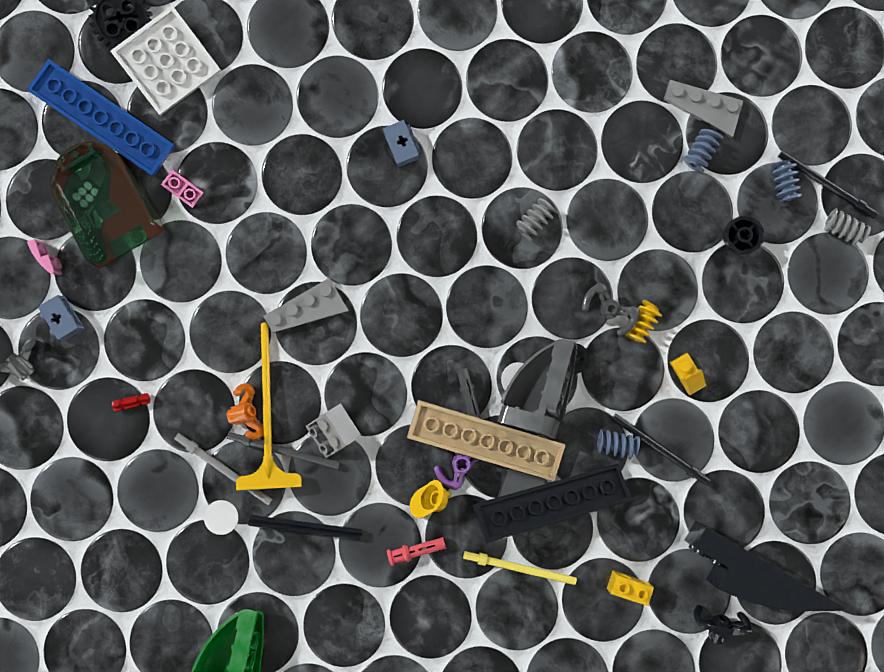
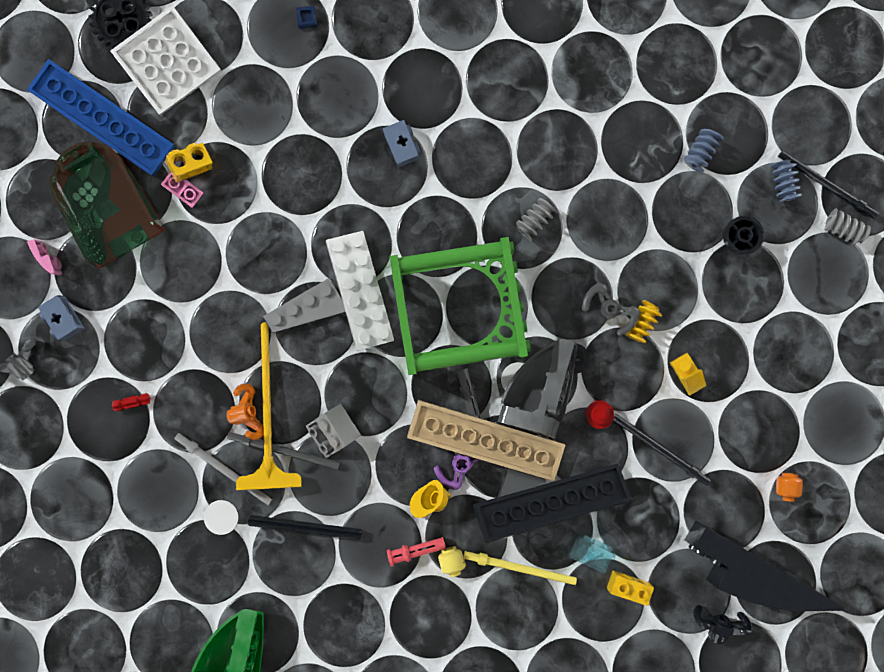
(192, 167): none -> yellow brick
(306, 17): none -> dark blue tile
(359, 290): none -> white plate
(451, 561): none -> light yellow head
(496, 251): none -> bright green arch
(592, 554): none -> clear light blue bracket
(599, 414): none -> red plate
(618, 443): sand blue piece -> none
(712, 108): light grey wing -> none
(789, 486): none -> orange head

